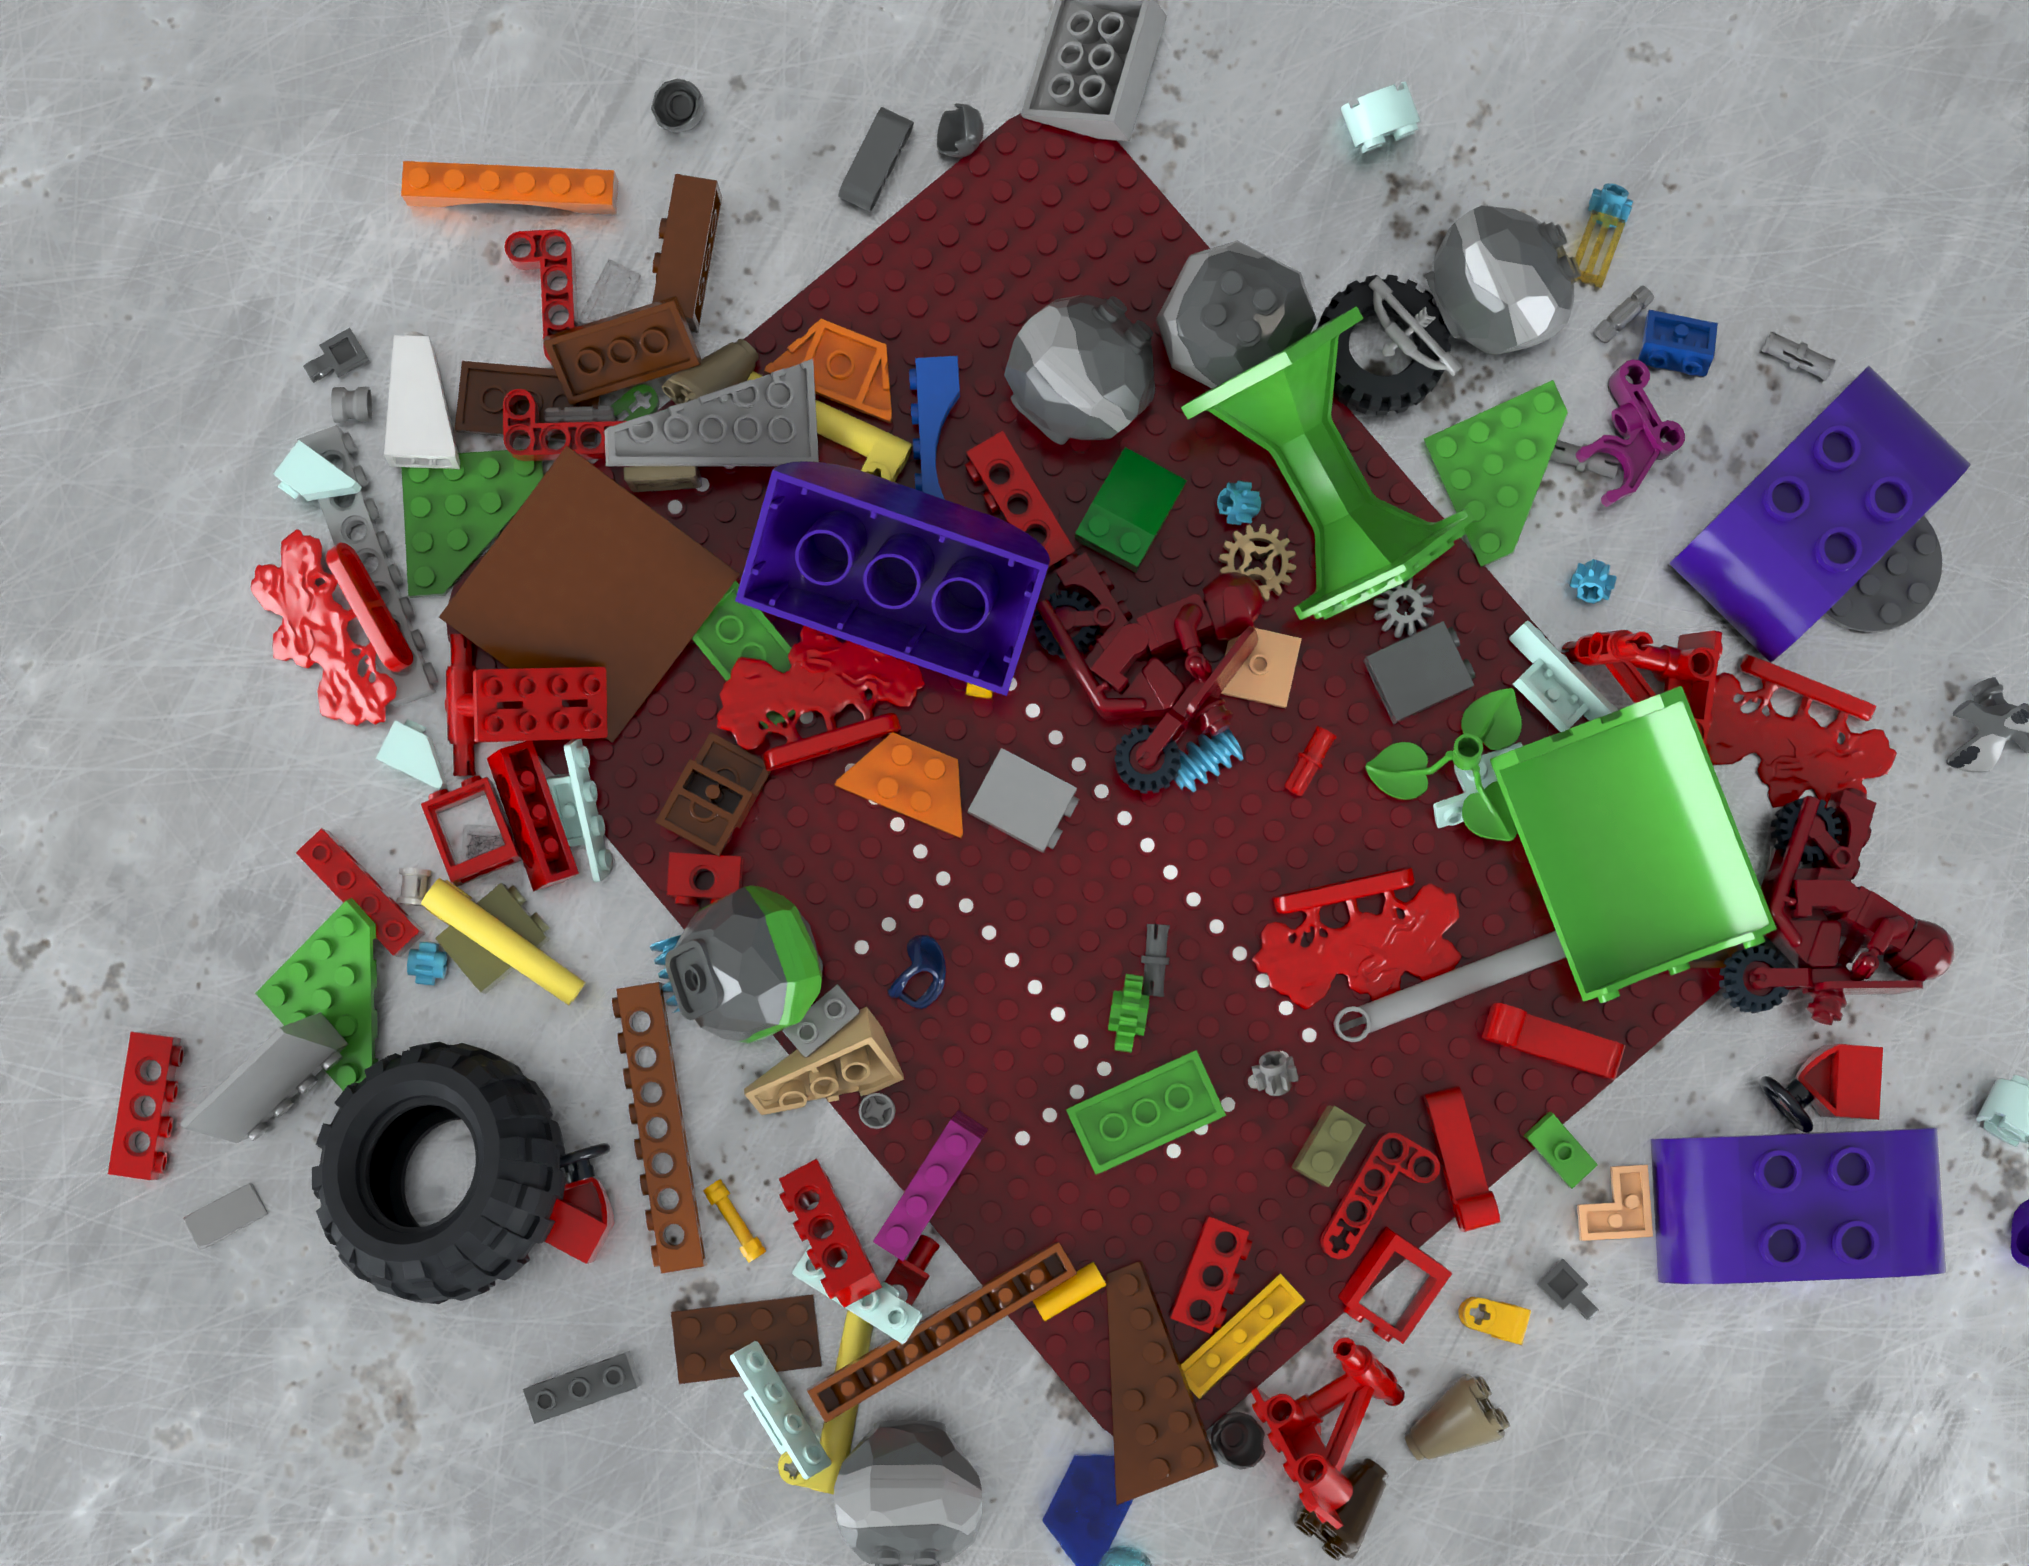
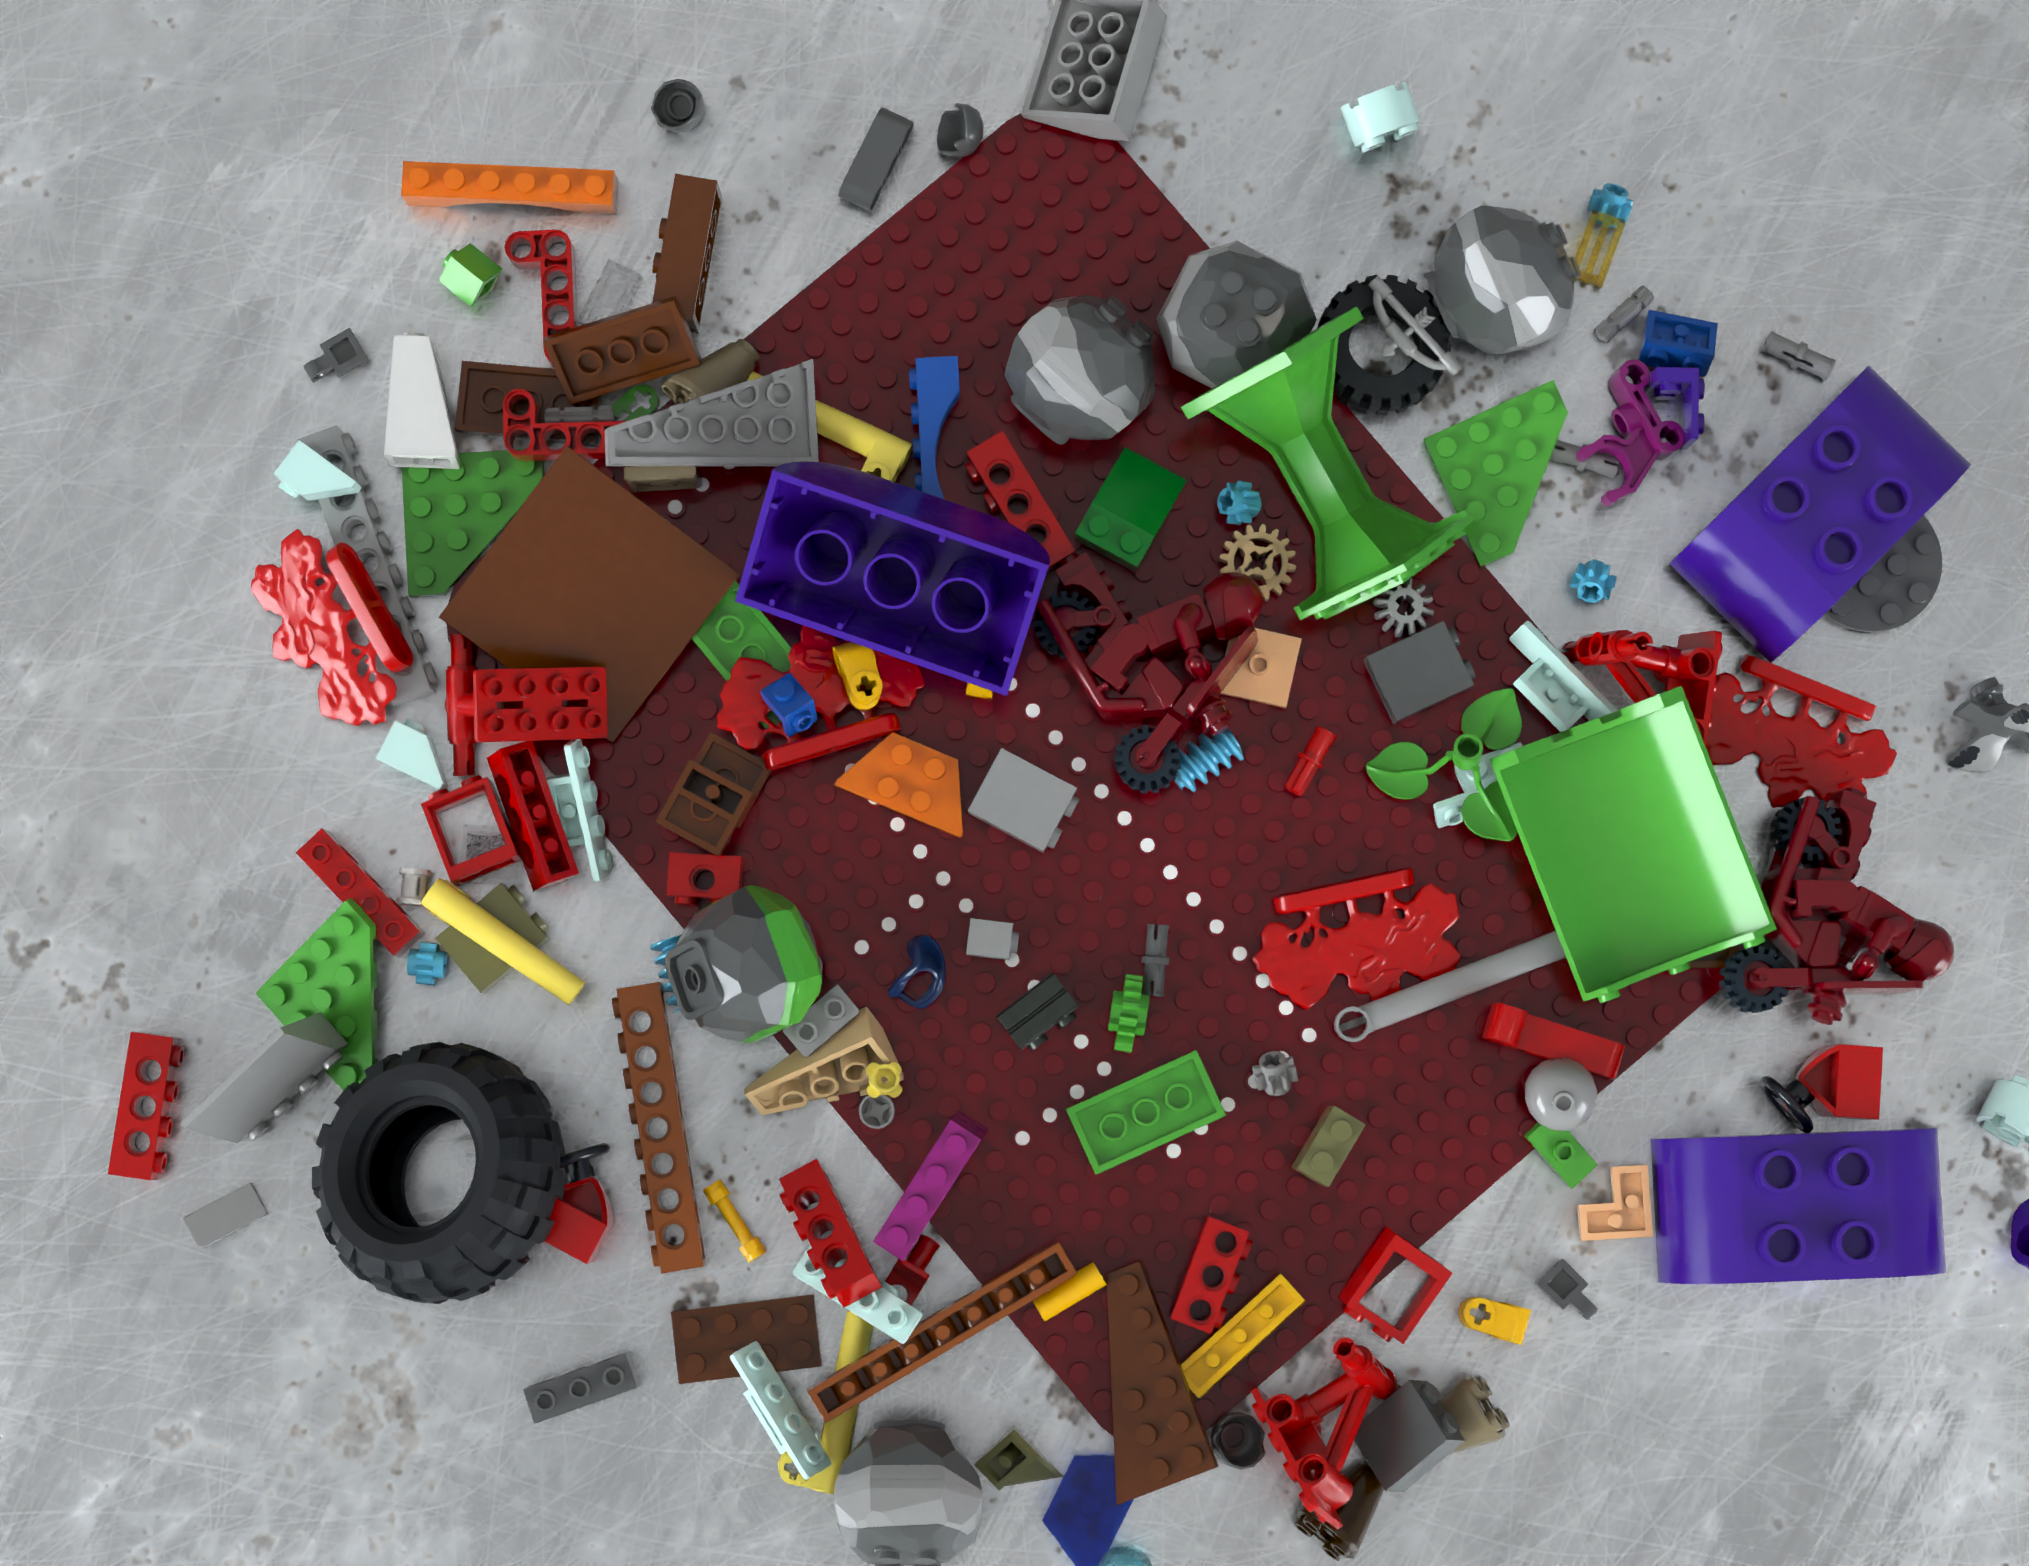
(351, 404): light grey wheel -> none
(469, 274): none -> bright green brick
(790, 704): none -> blue bracket
(846, 367): orange wing -> none
(858, 667): none -> yellow piece
(891, 1072): none -> light yellow plate
(991, 939): none -> light grey brick
(1015, 1461): none -> olive slope
(1037, 1012): none -> pearl dark grey brick
(1372, 1198): red beam -> none
(1407, 1435): none -> dark grey brick
(1460, 1160): red beam -> none
(1560, 1094): none -> light grey cylinder
(1685, 382): none -> dark purple bracket

